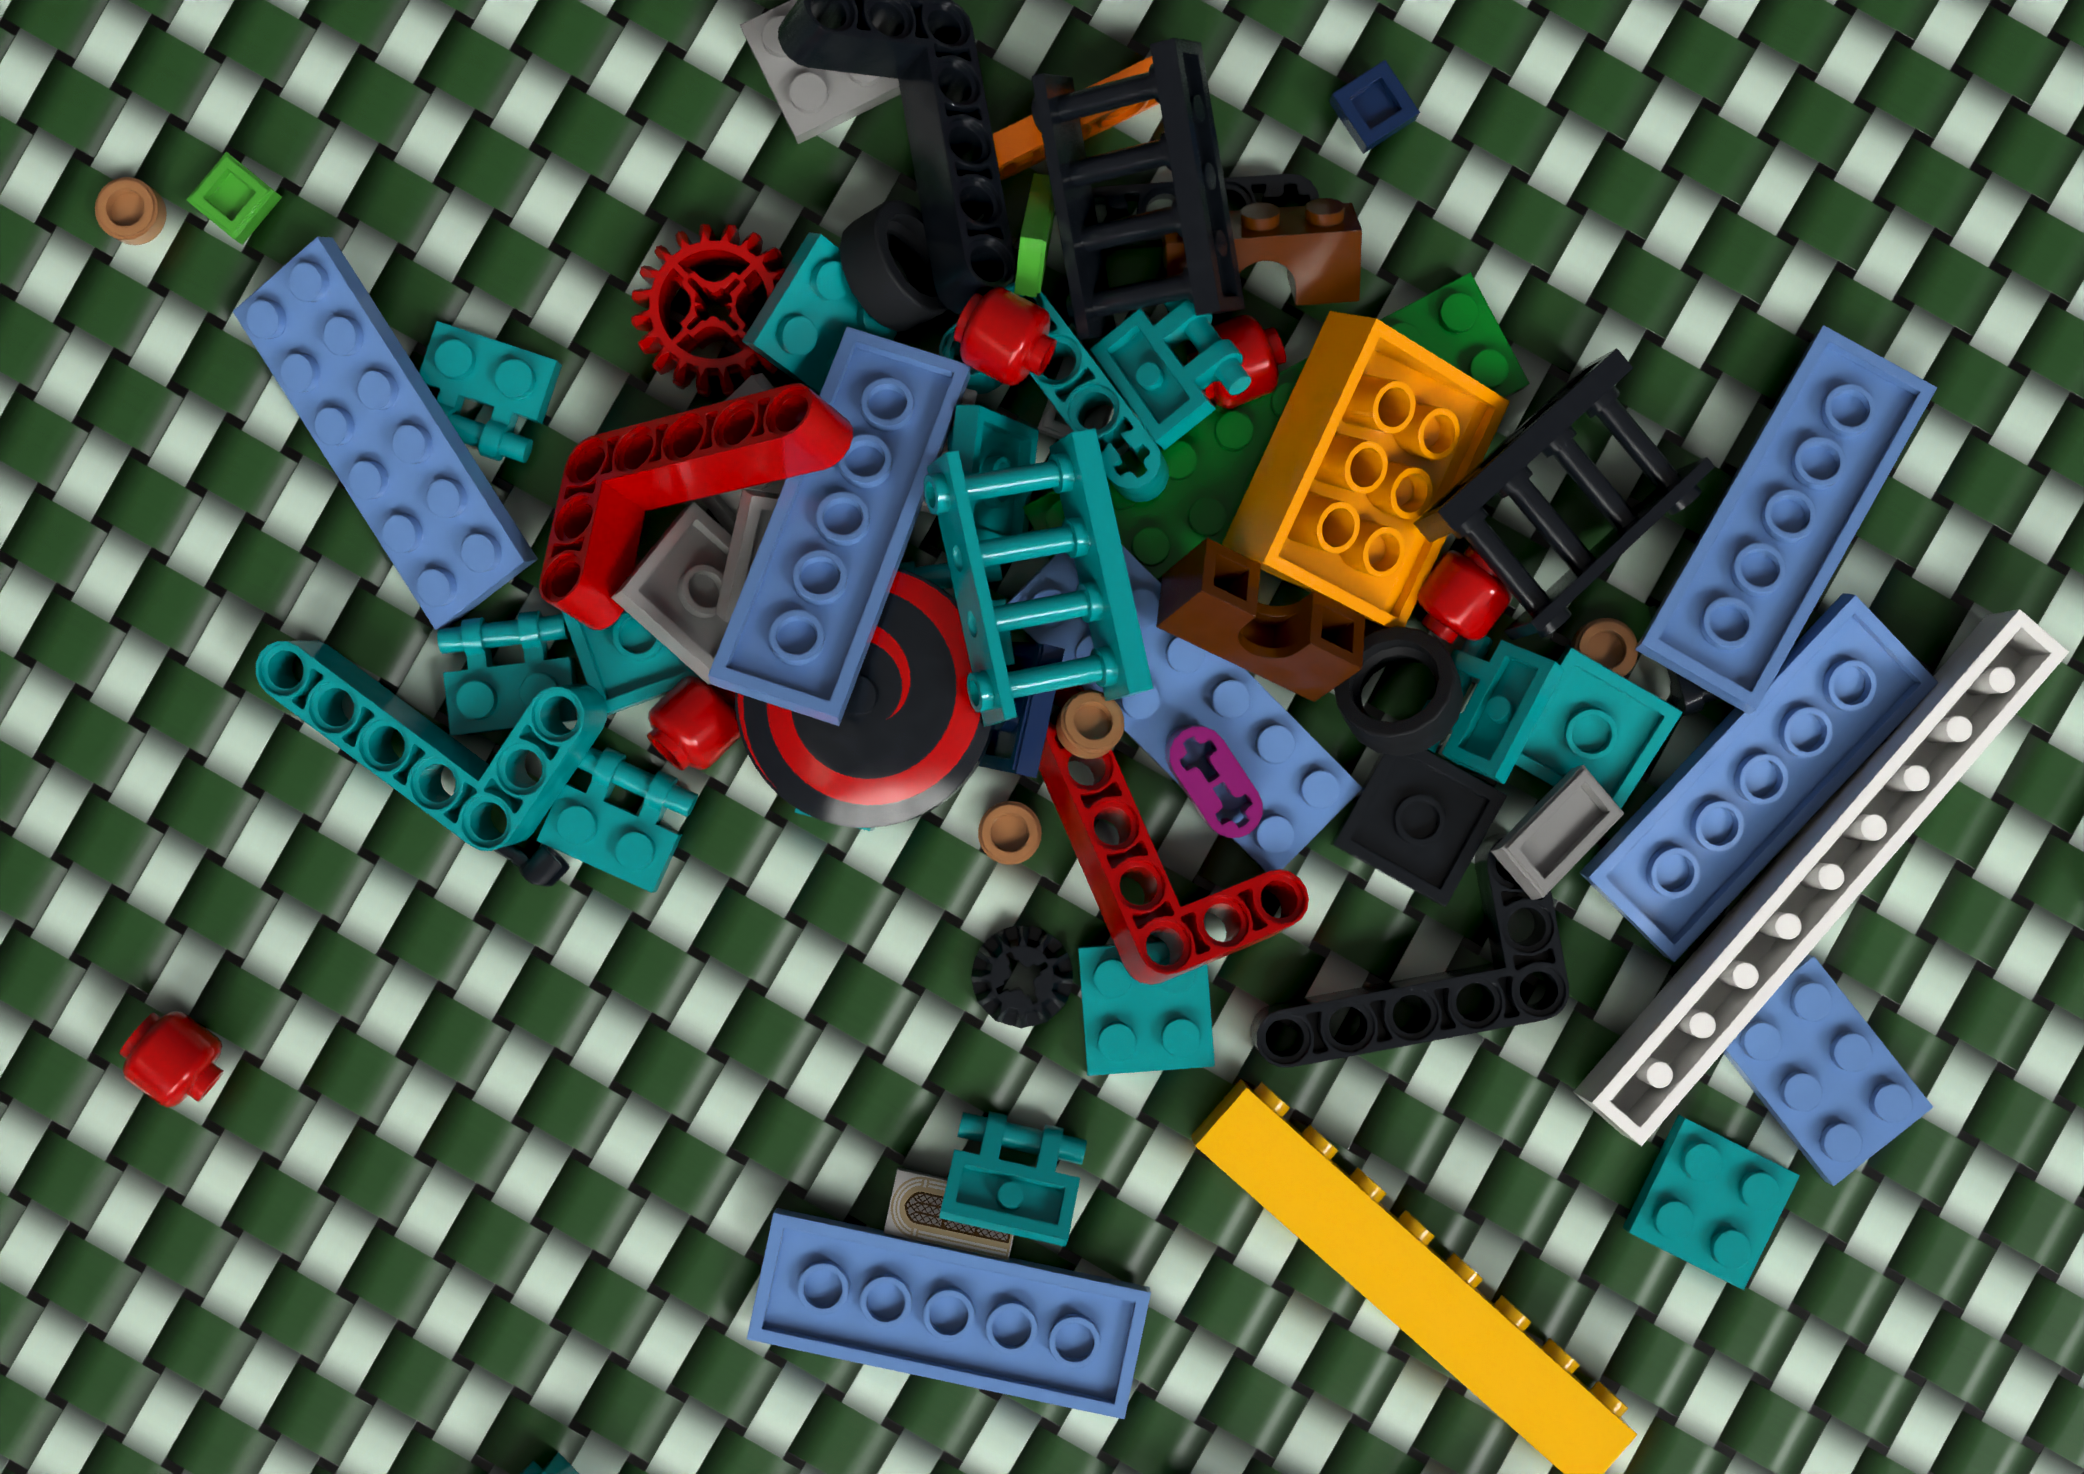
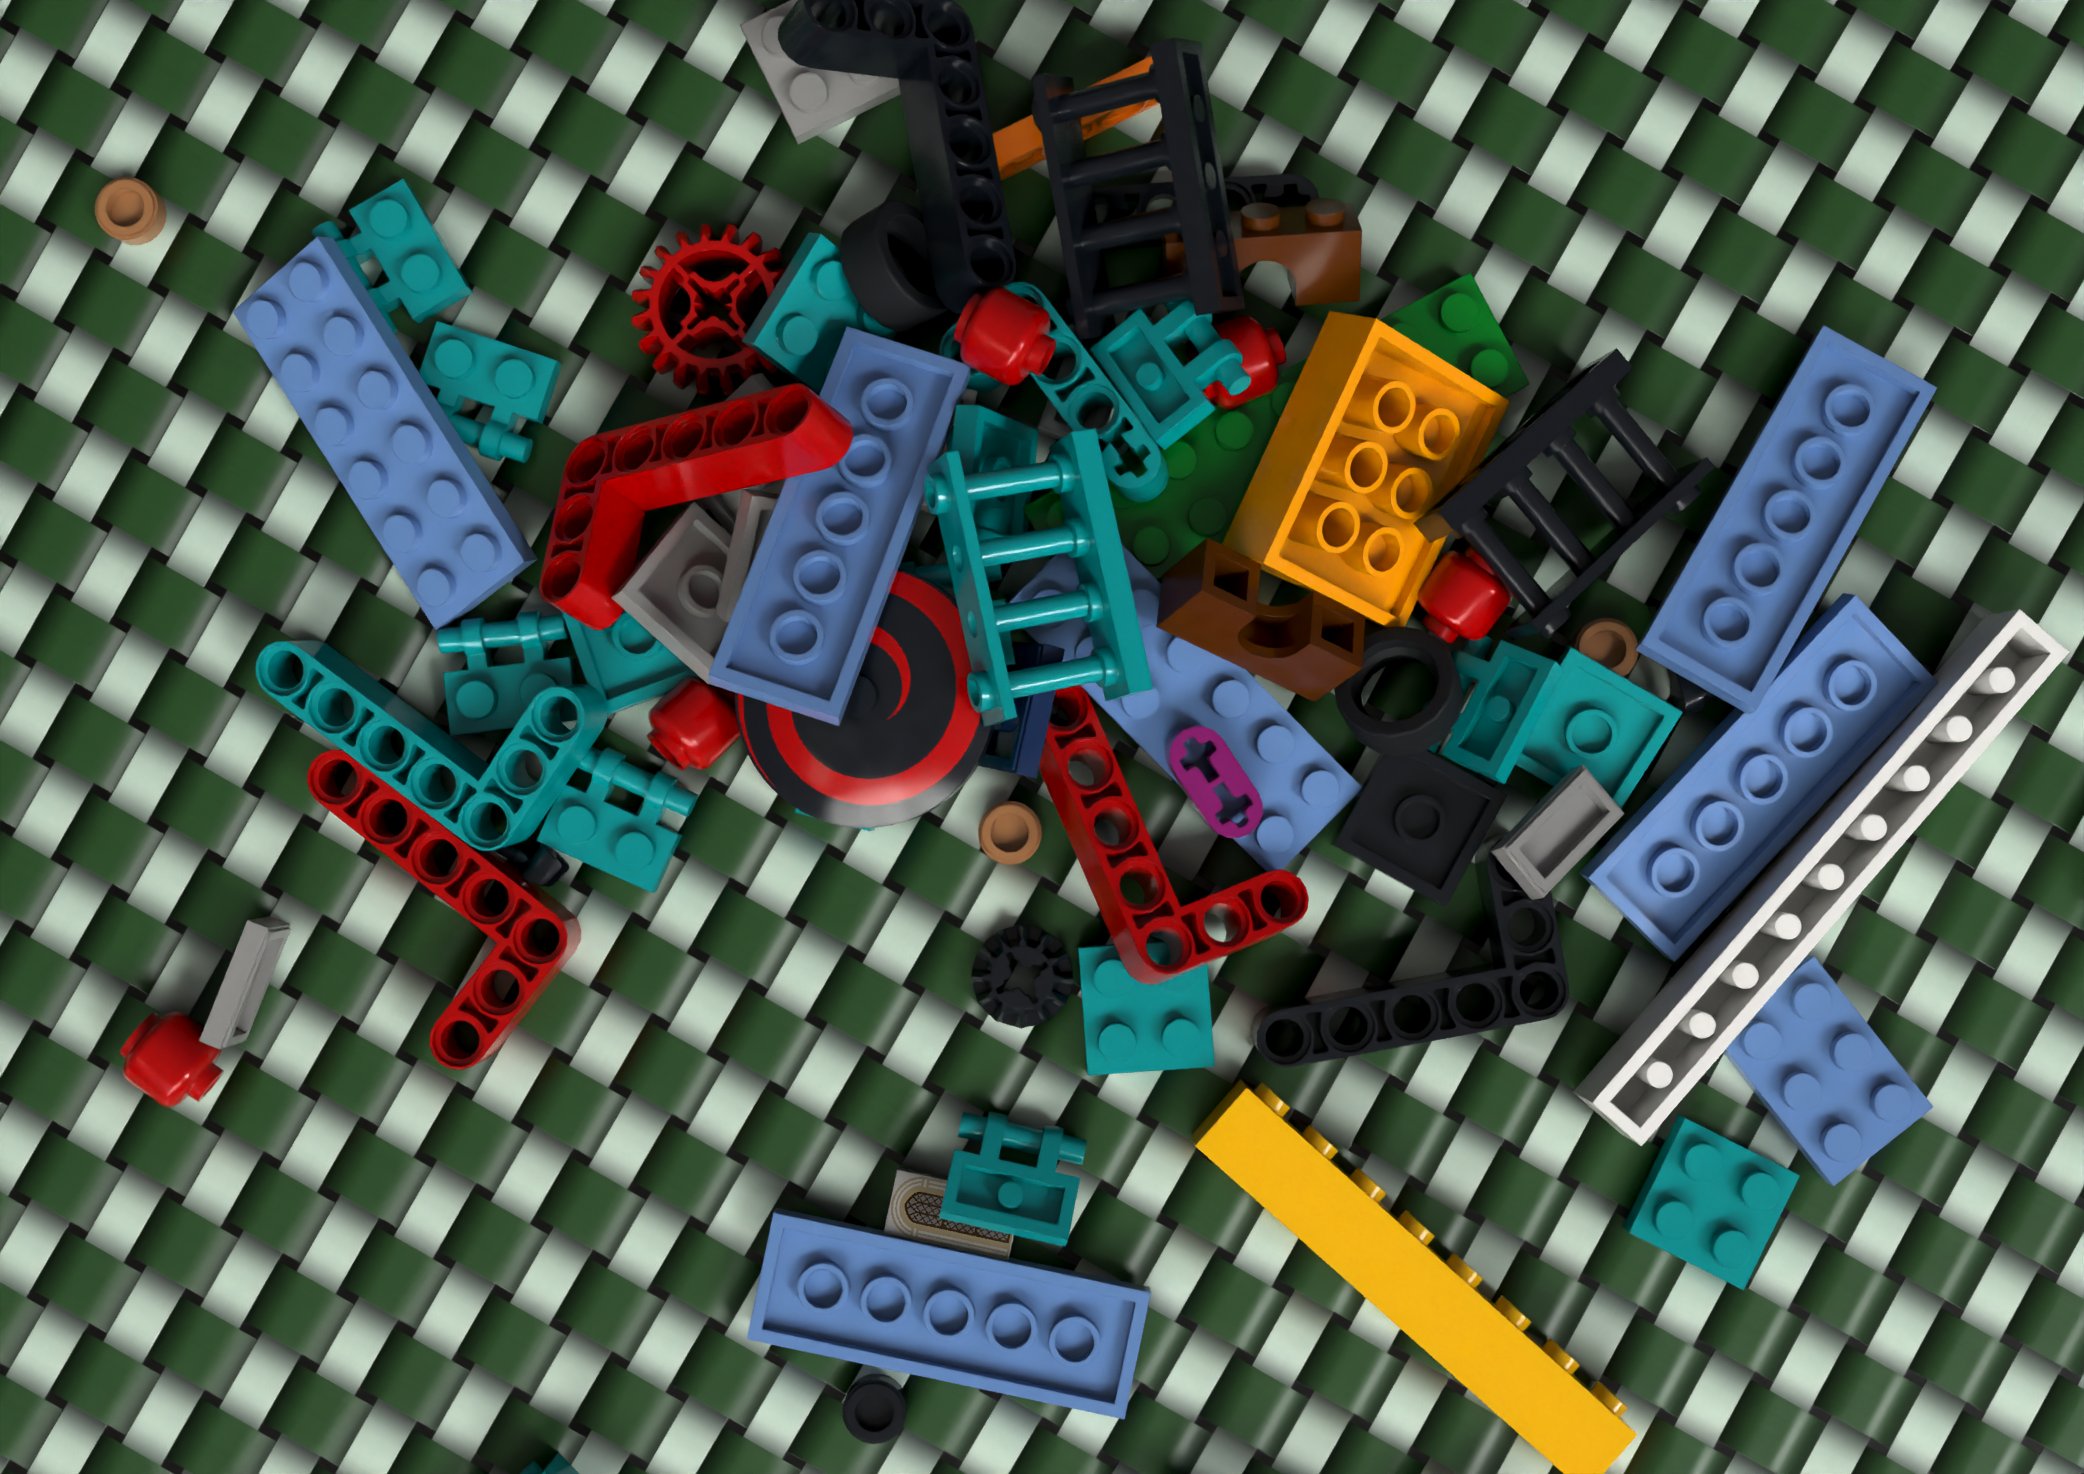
(234, 198): bright green tile -> none
(245, 982): none -> light grey tile
(408, 250): none -> teal plate
(463, 891): none -> red beam
(875, 1408): none -> black tile
(1035, 237): bright green tile -> none
(1089, 724): medium nougat tile -> none
(1374, 106): dark blue plate -> none

